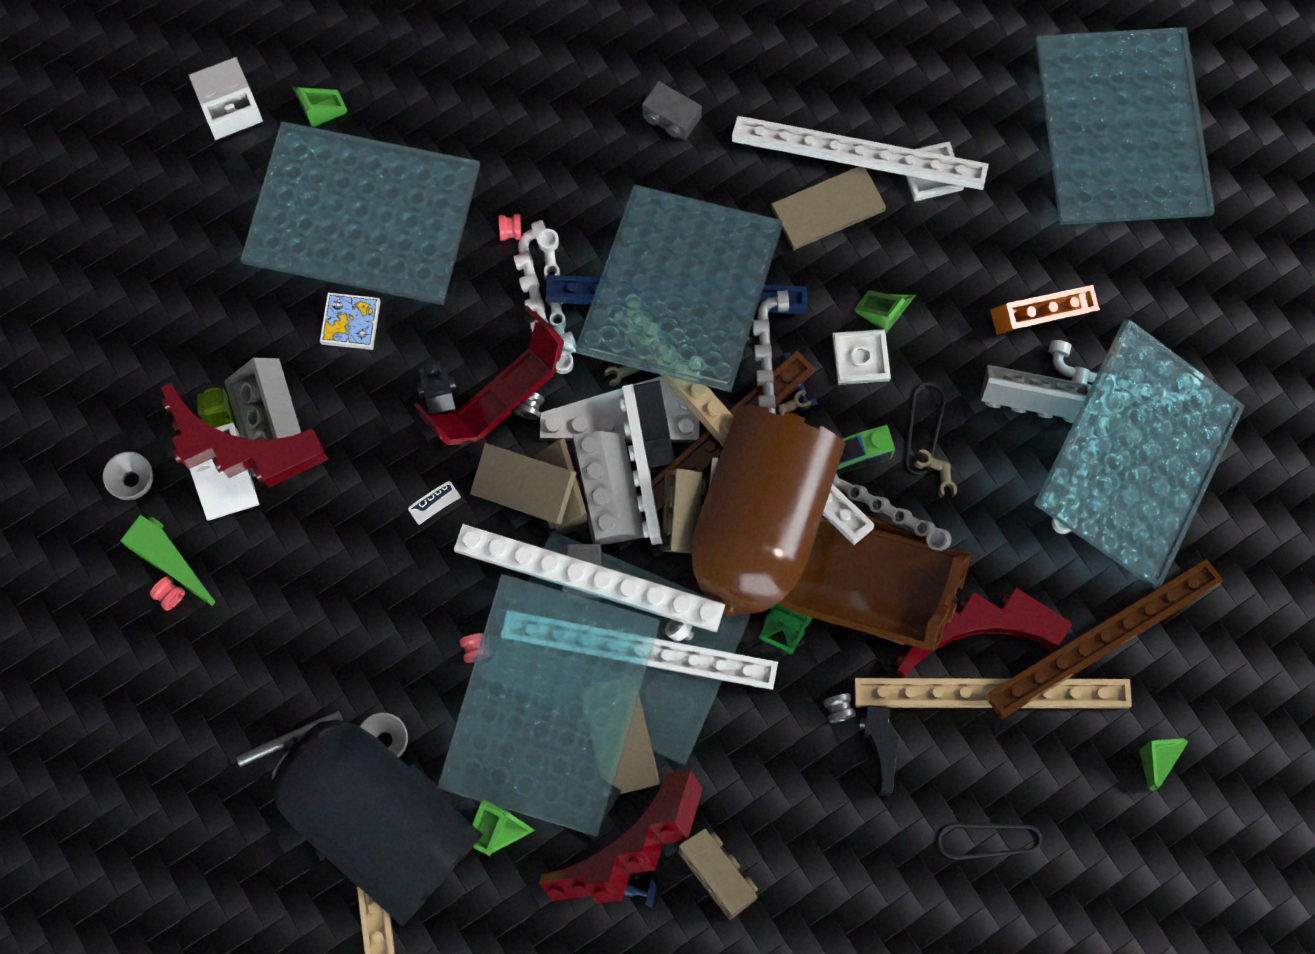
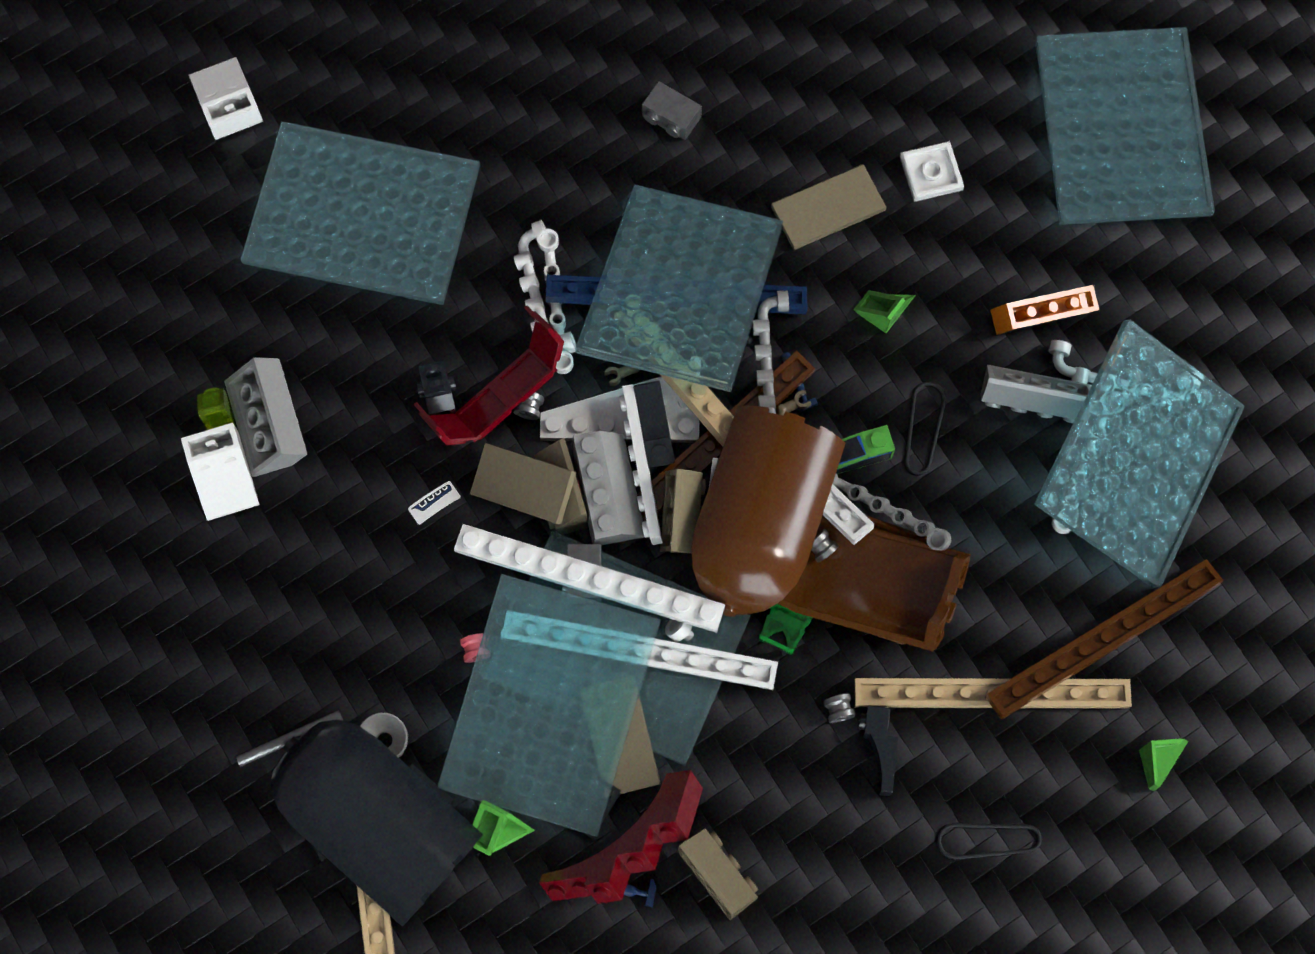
(120, 467): light grey piece -> none
(155, 547): bright green slope -> none
(167, 593): coral wheel -> none
(270, 458): dark red arch -> none
(320, 104): bright green slope -> none
(350, 321): tile -> none
(510, 227): coral wheel -> none
(823, 546): none -> flat silver wheel
(860, 152): white plate -> none
(861, 356): white tile -> none
(942, 466): dark tan arm -> none
(1018, 617): dark red arch -> none

